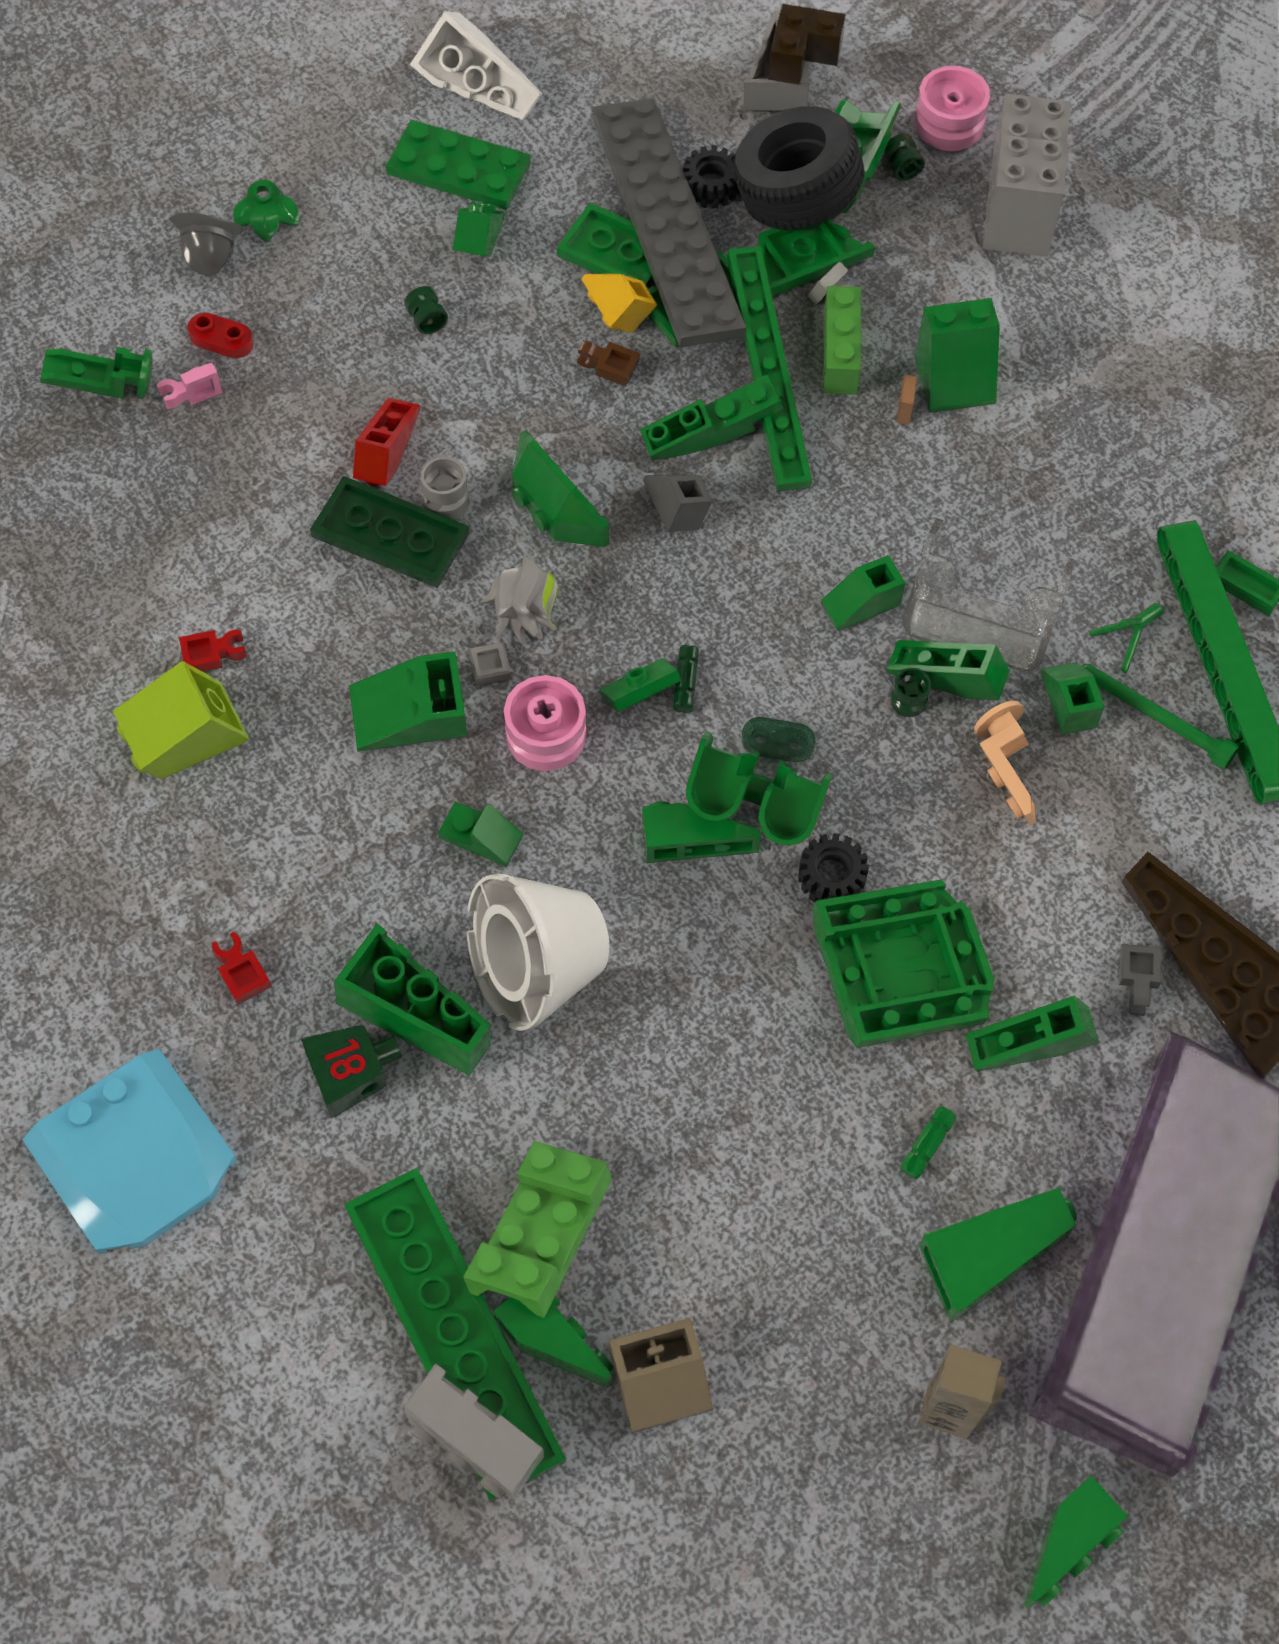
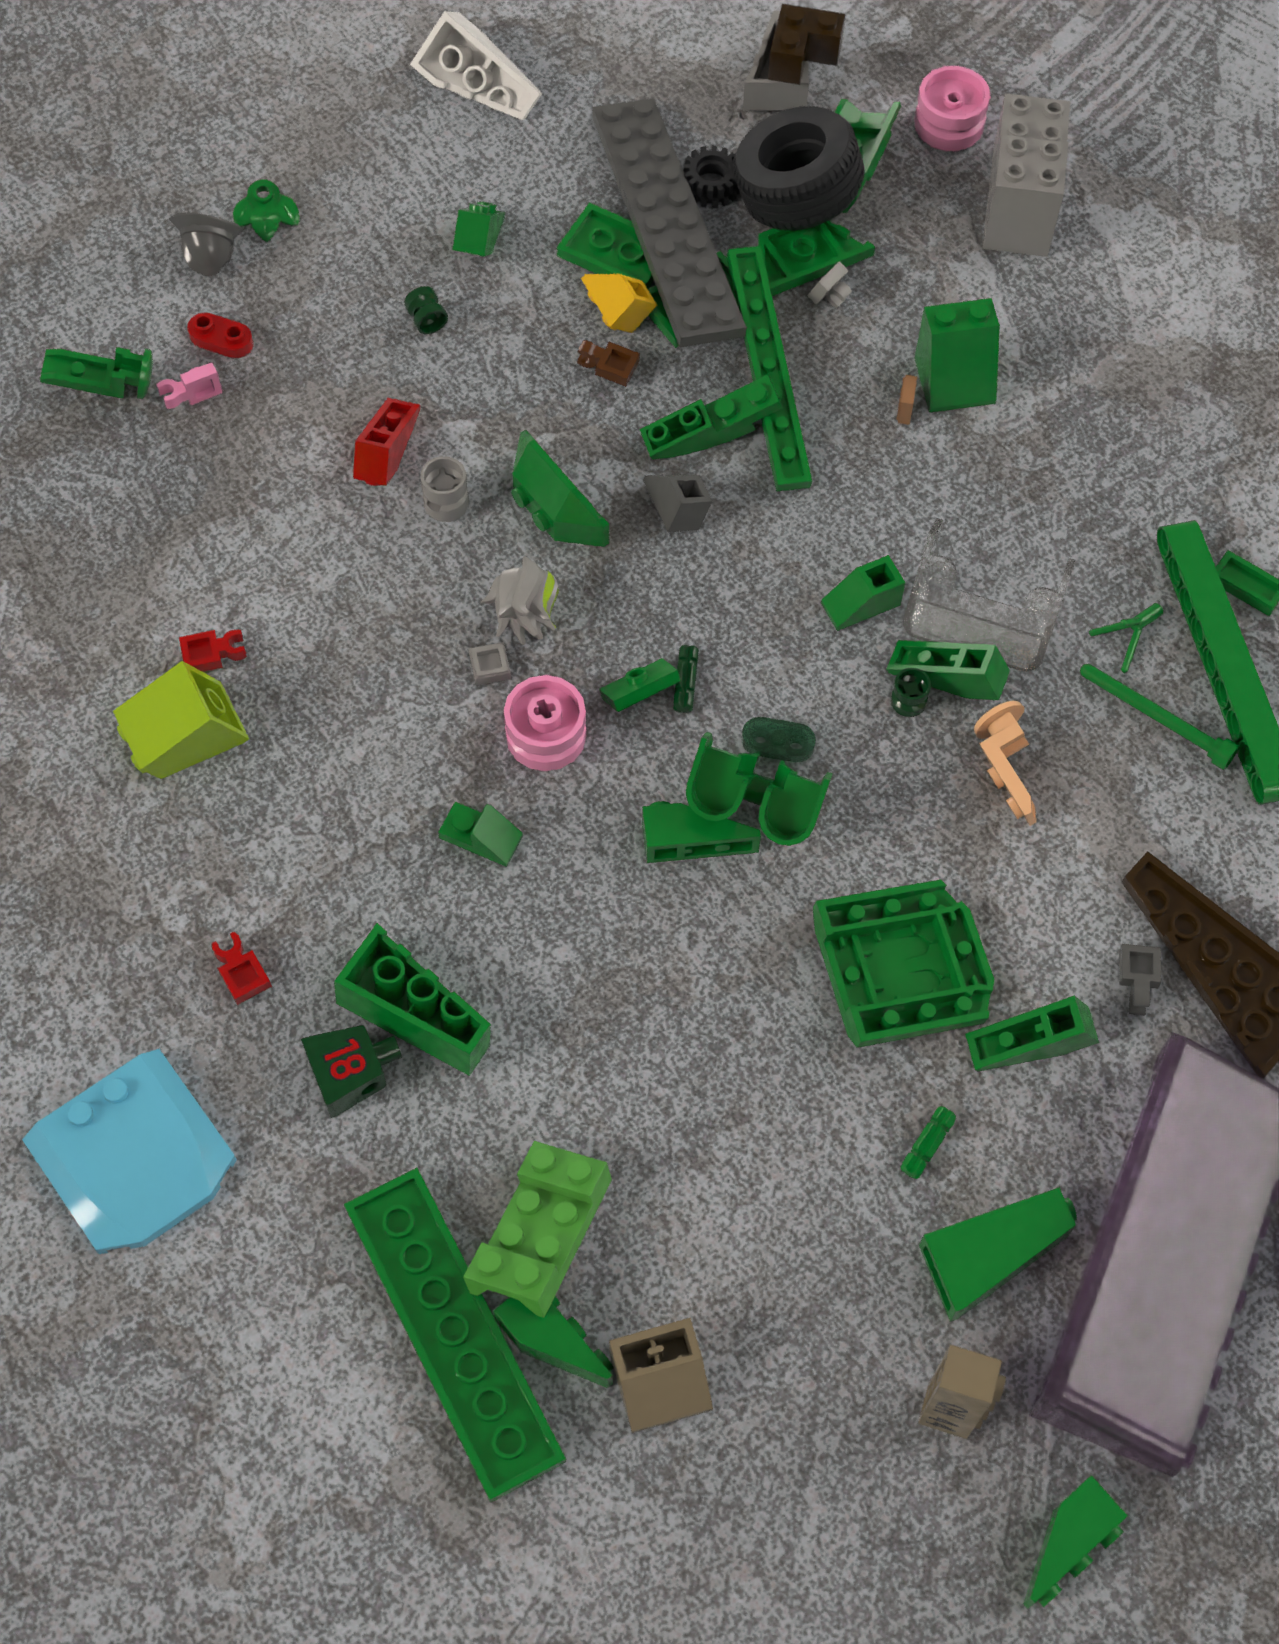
(390, 531): dark green plate -> none
(409, 703): green slope -> none
(458, 164): green plate -> none
(472, 1435): light grey wedge -> none
(533, 946): white cone -> none
(832, 850): black tyre -> none
(842, 340): bright green brick -> none
(904, 157): dark green wheel -> none
(1073, 697): green slope -> none

